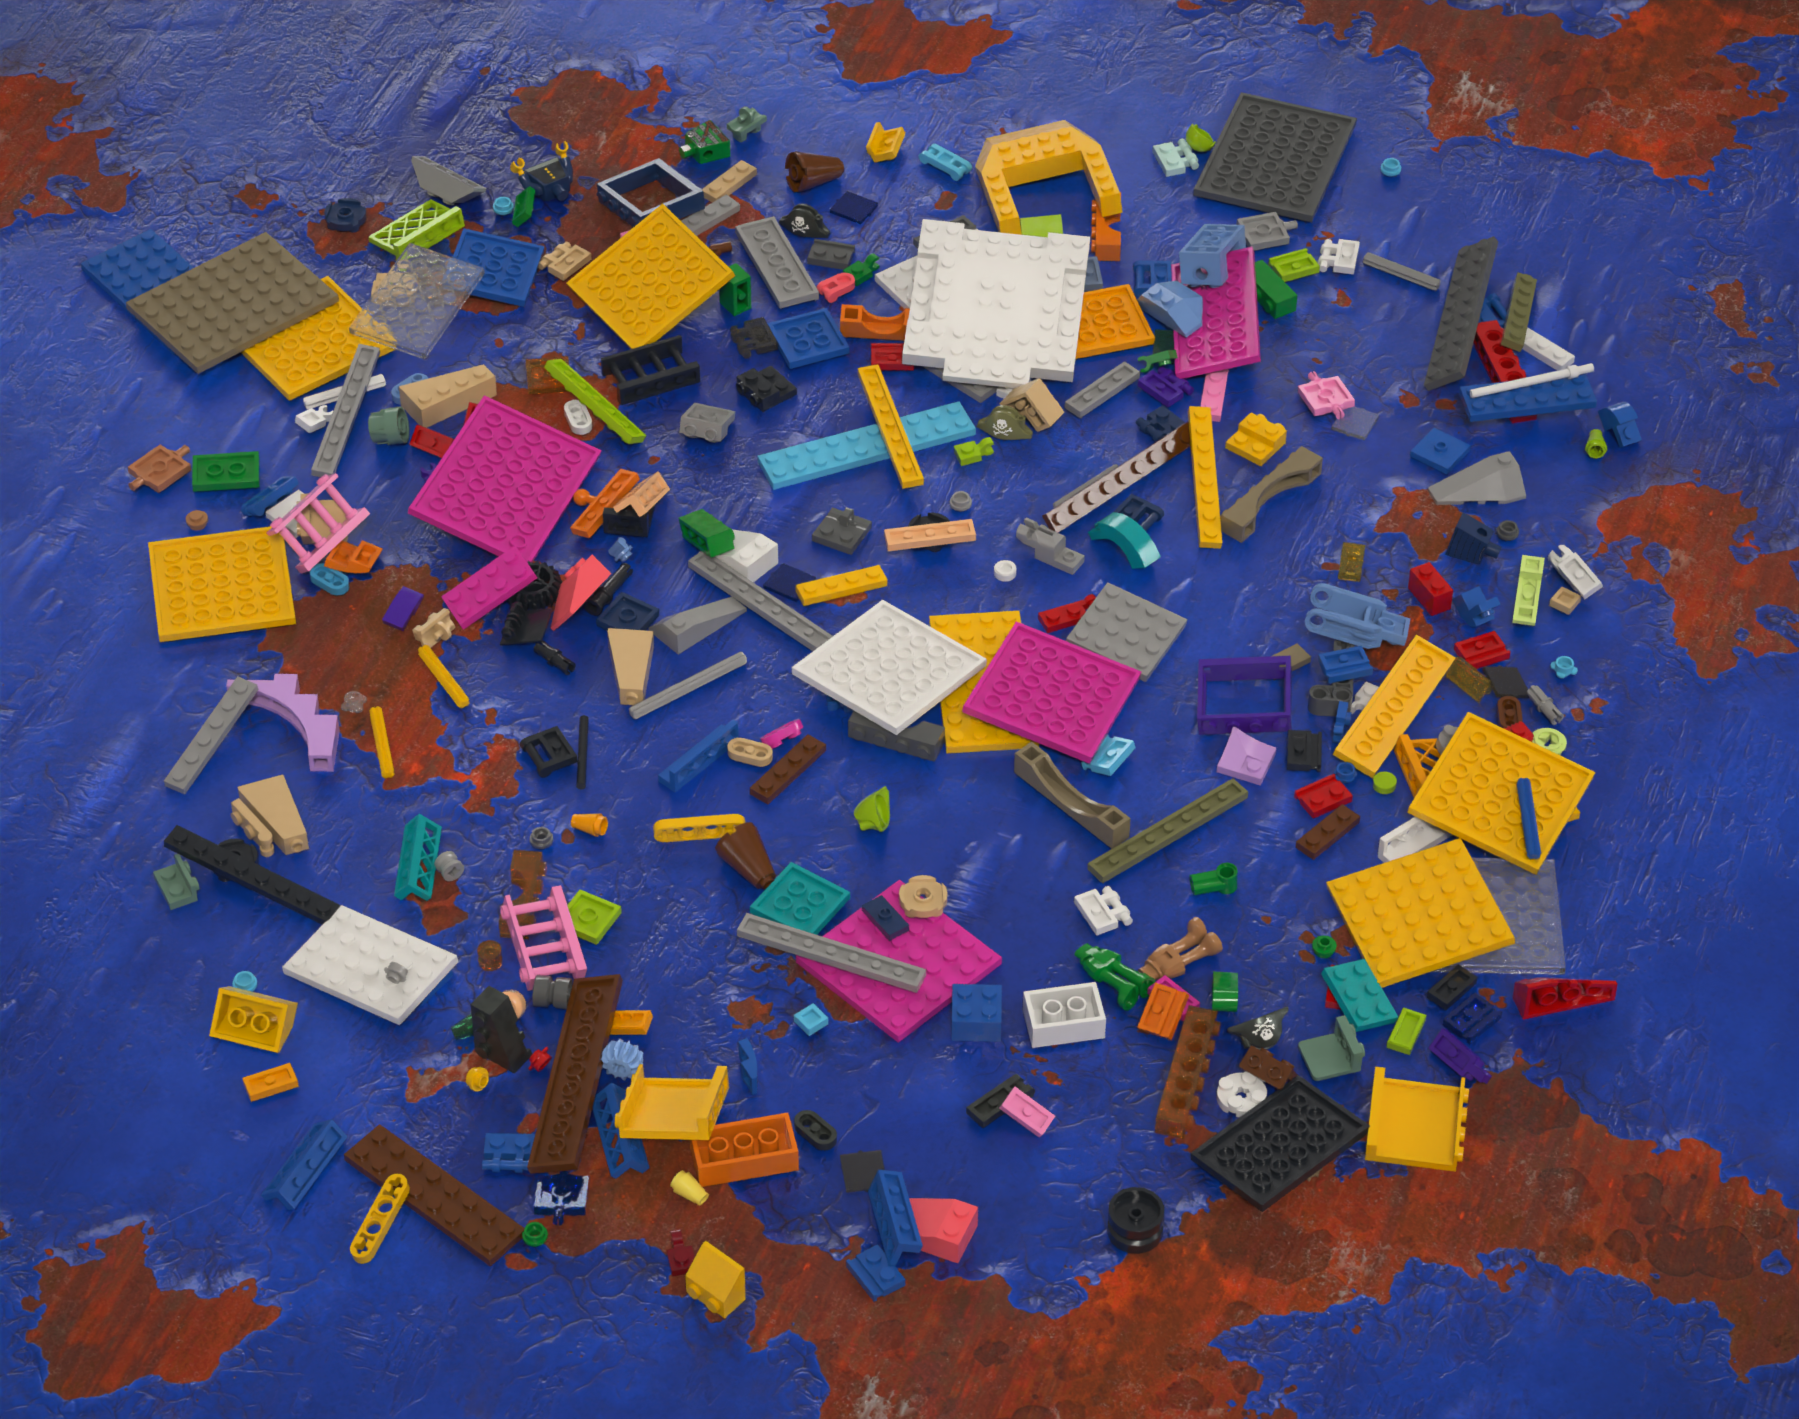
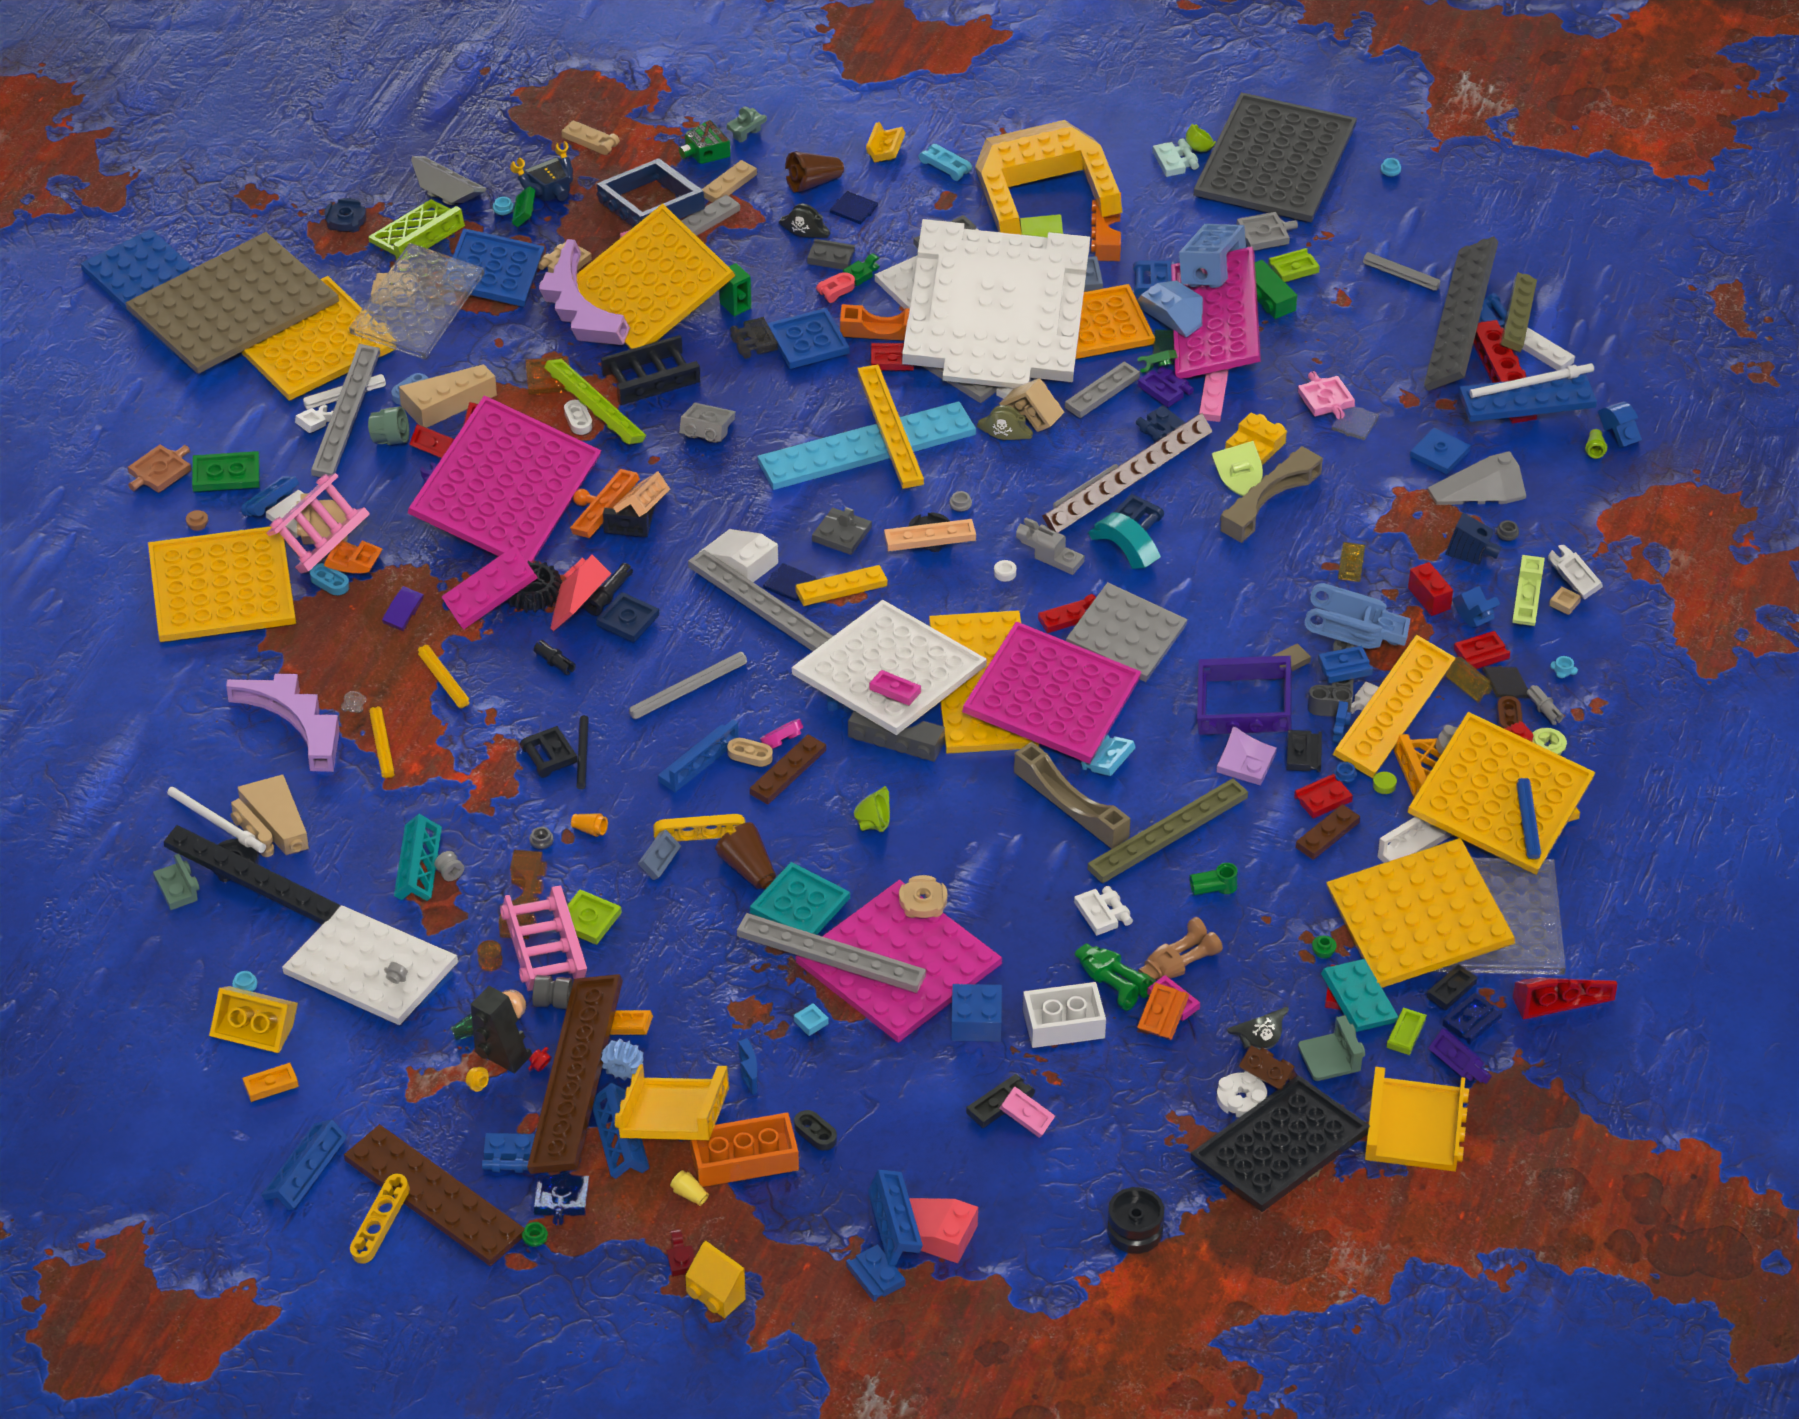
(211, 735): light grey plate -> none
(244, 837): none -> white bar
(436, 628): tan hips -> none
(524, 625): black hinge -> none
(586, 320): none -> lavender arch
(590, 137): none -> tan plate
(620, 550): medium blue plate -> none
(631, 661): tan slope -> none
(659, 854): none -> sand blue plate
(691, 626): light grey wedge -> none
(707, 533): green brick -> none
(720, 248): reddish brown arm -> none
(765, 387): black plate -> none
(777, 262): light grey plate -> none
(860, 1169): clear smoke piece -> none
(885, 917): dark blue plate -> none
(895, 687): none -> dark pink plate
(971, 453): lime plate -> none
(1186, 1072): clear orange brick -> none
(1204, 477): yellow plate -> none
(1225, 991): green beam -> none
(1239, 467): none -> yellowish green shield
(1345, 258): white plate -> none

